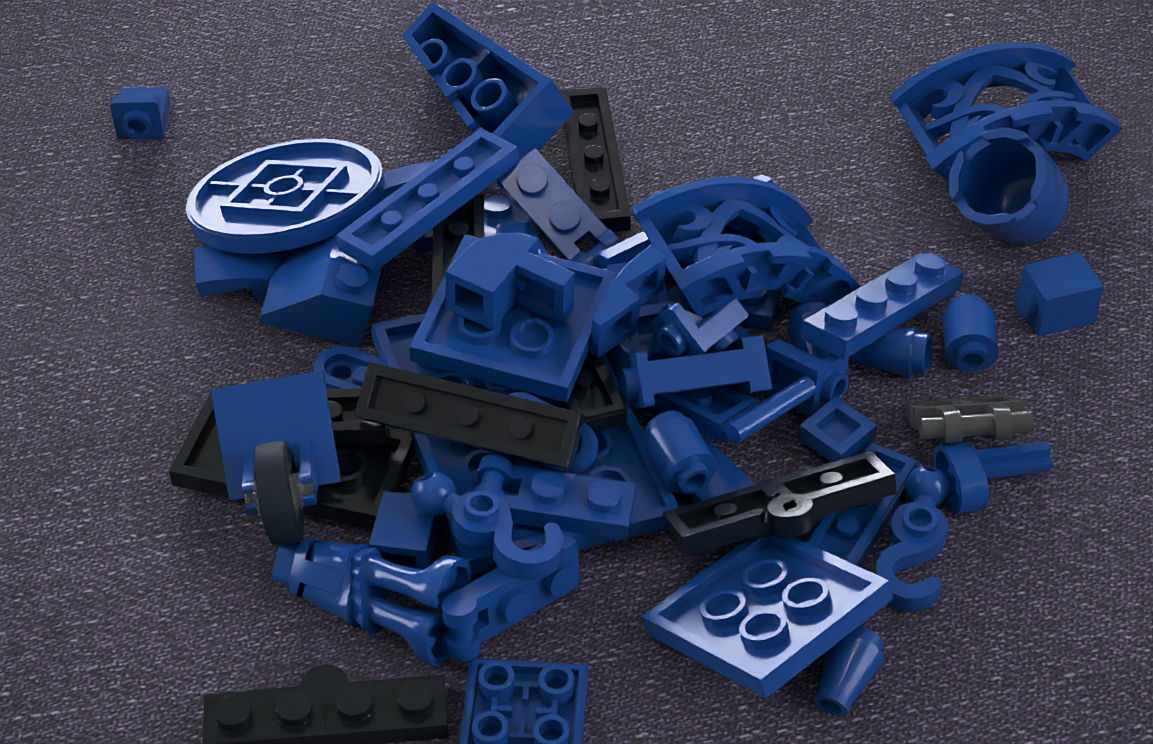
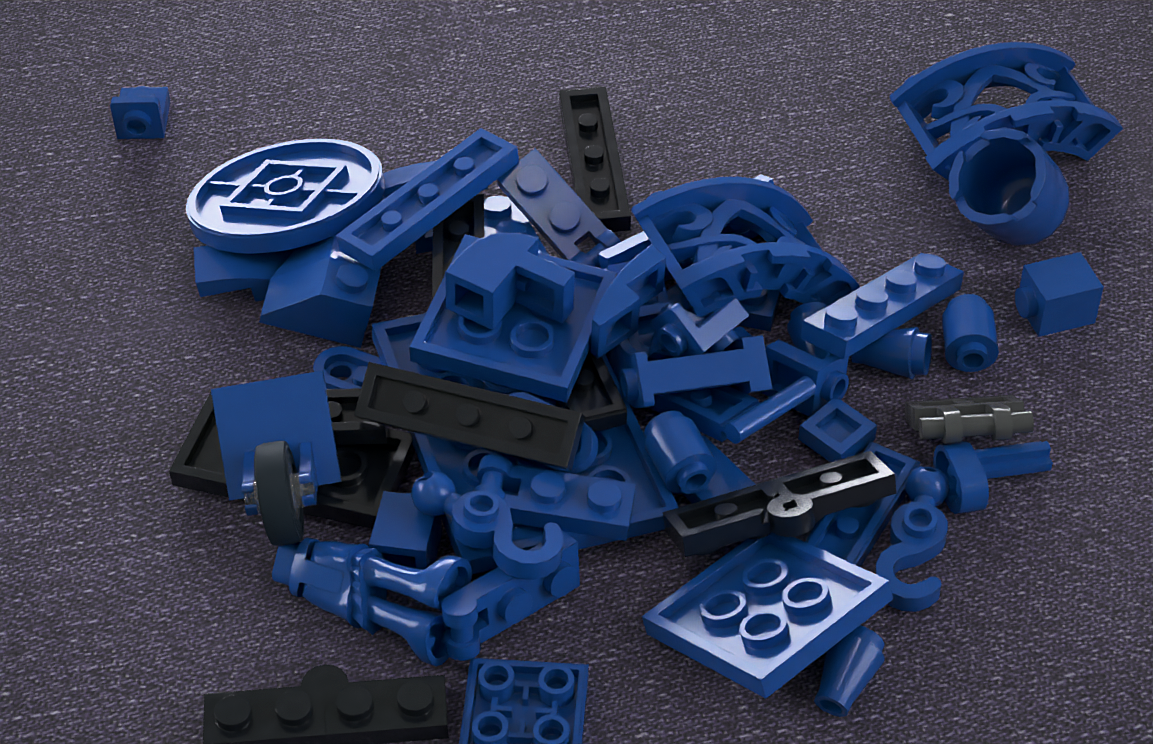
(487, 81): blue wedge -> none

